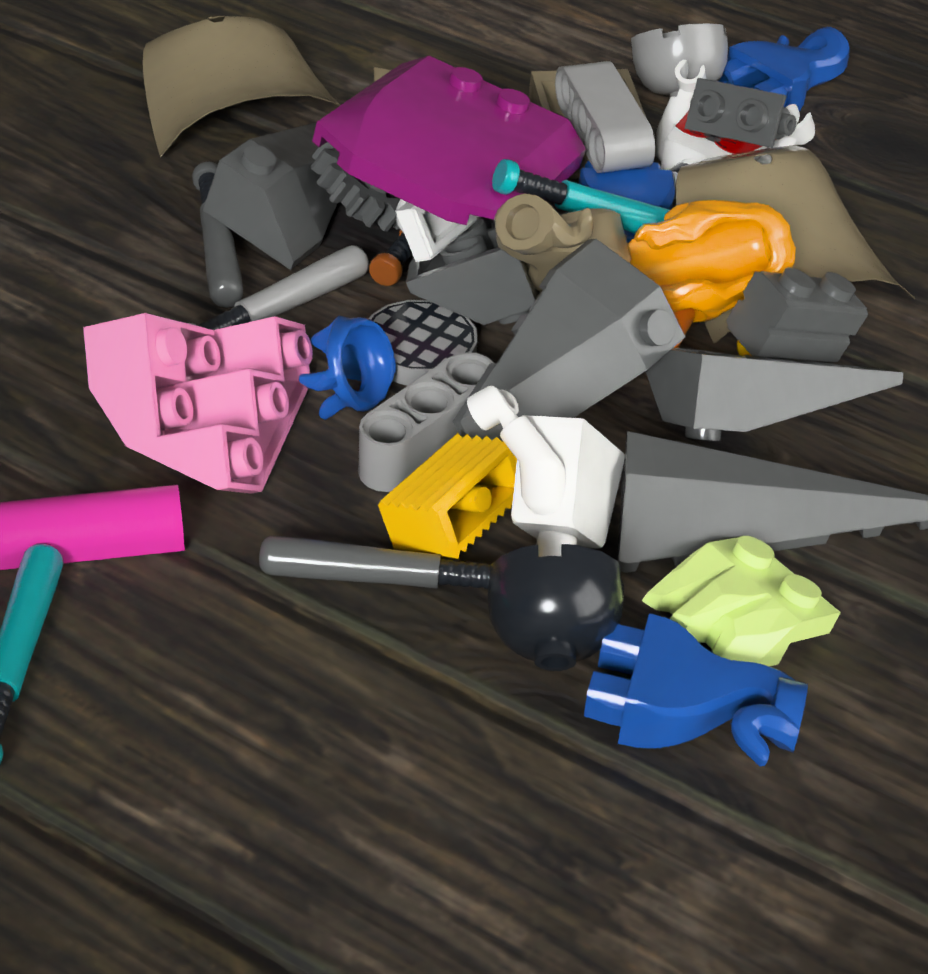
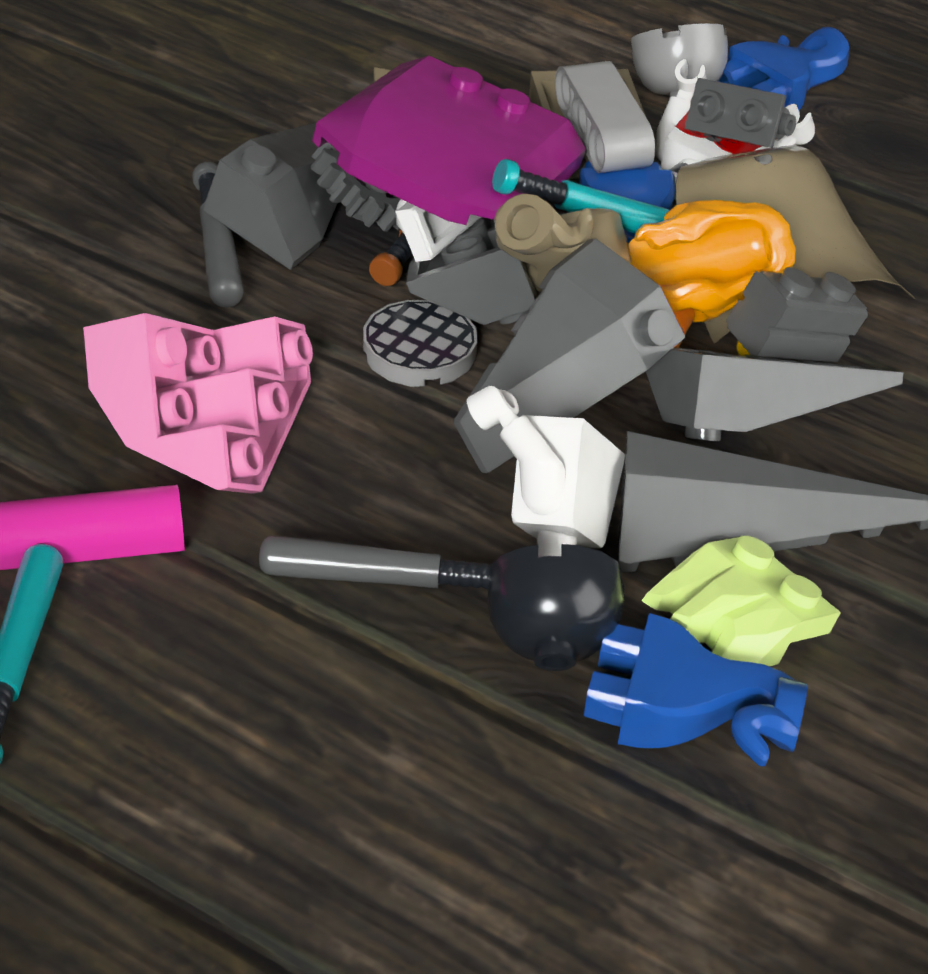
(219, 66): dark tan piece -> none
(296, 289): light grey piece -> none
(354, 351): blue piece -> none
(416, 421): light grey beam -> none
(451, 497): yellow brick -> none

